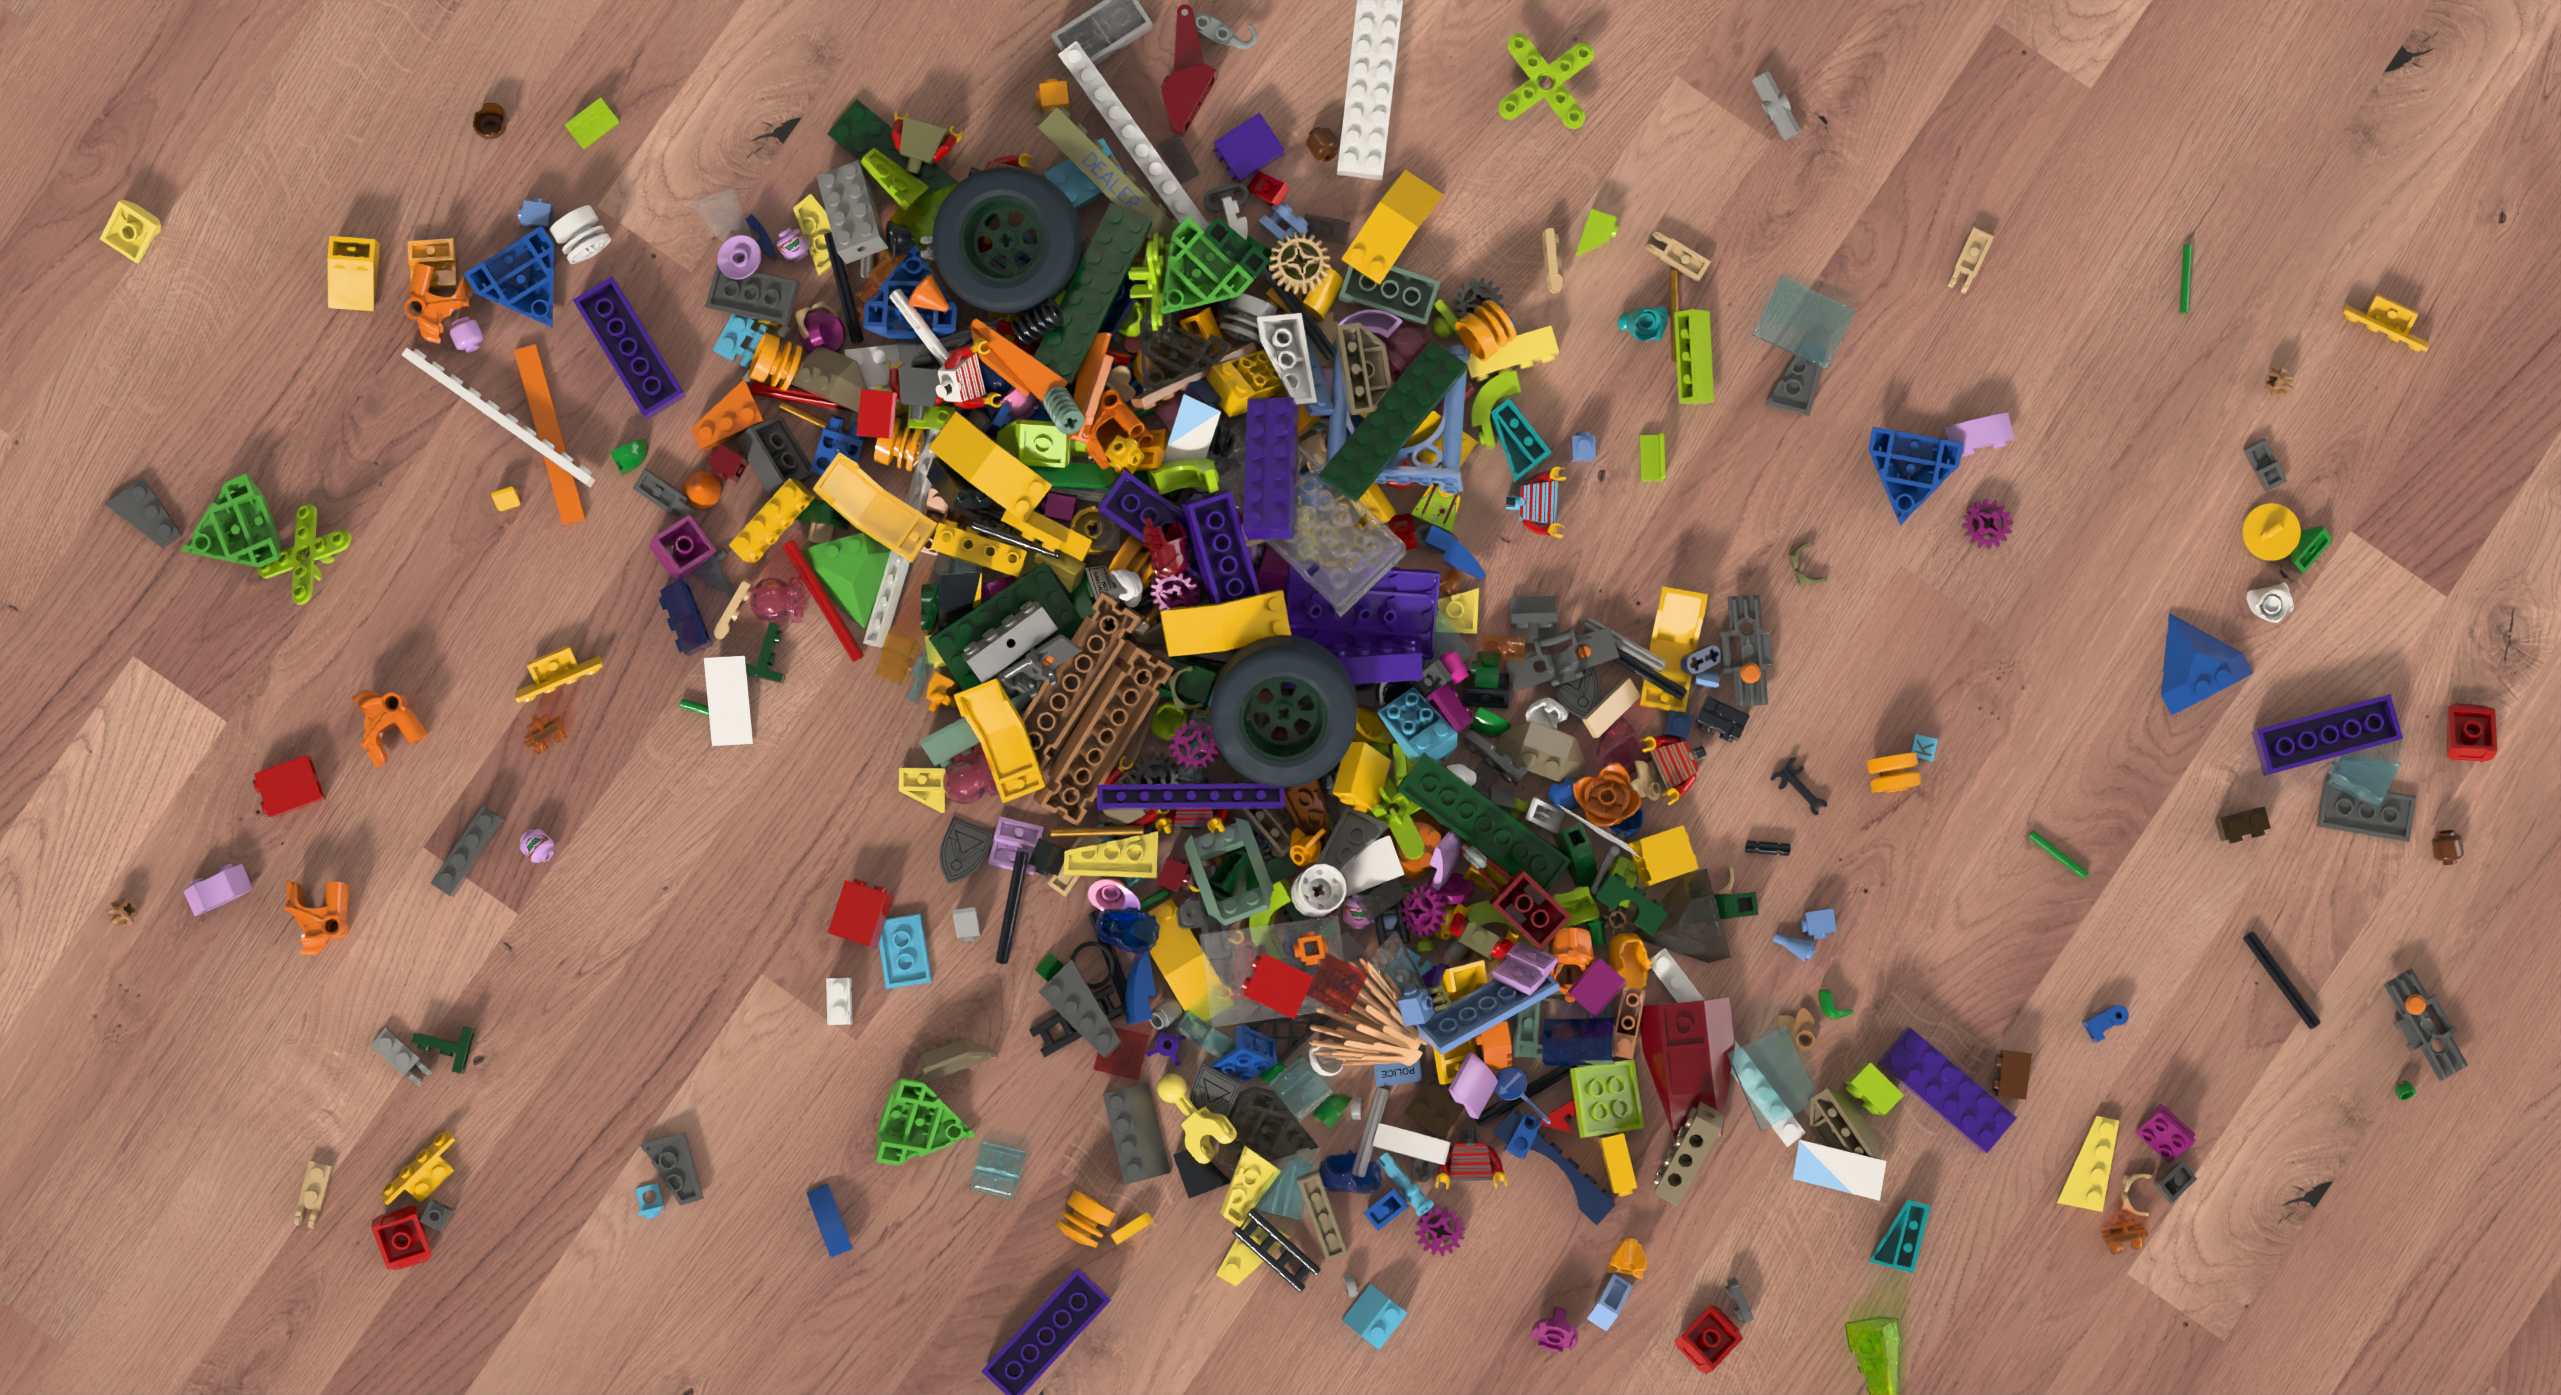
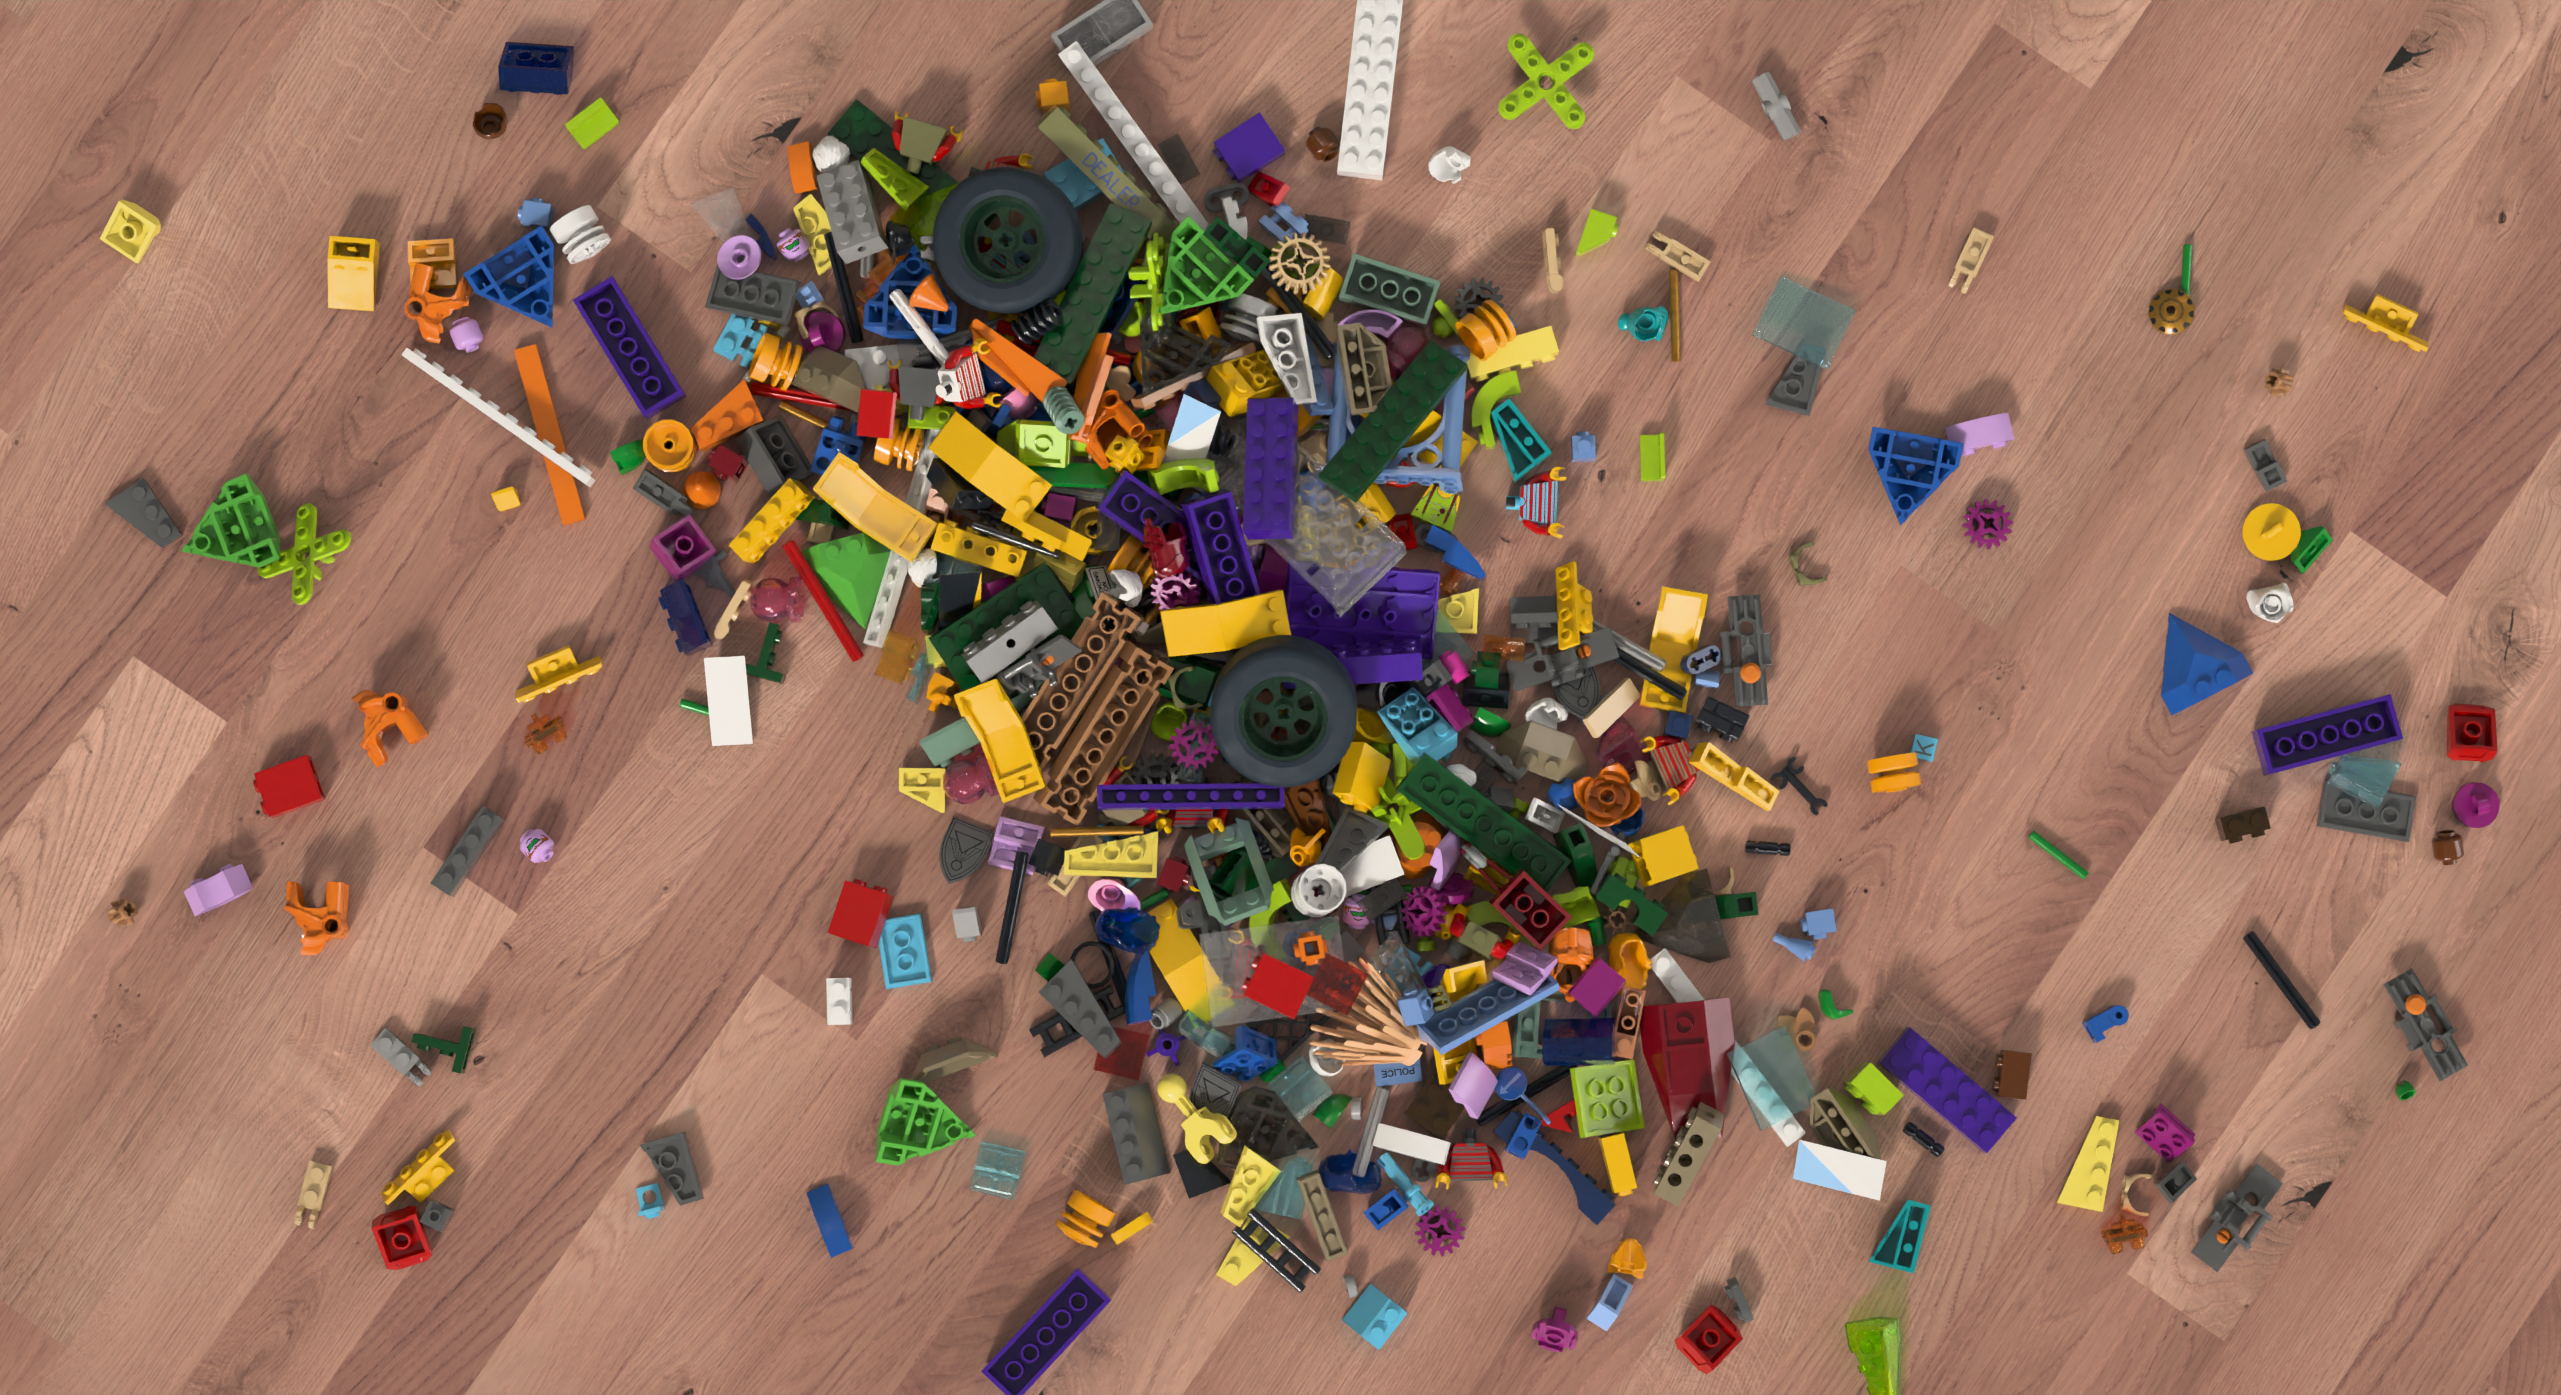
(536, 68): none -> clear blue slope
(672, 459): none -> light orange wheel
(801, 167): none -> orange slope
(808, 295): none -> light blue tile
(830, 154): none -> white hair
(924, 568): none -> white hair
(1192, 78): dark red slope -> none
(1391, 226): yellow windscreen -> none
(1448, 164): none -> white hair
(1573, 607): none -> yellow bracket
(1694, 357): lime brick -> none
(1738, 778): none -> yellow slope
(1923, 1139): none -> black axle
(2175, 322): none -> pearl gold dish
(2230, 1213): none -> dark grey piece
(2476, 805): none -> magenta tile

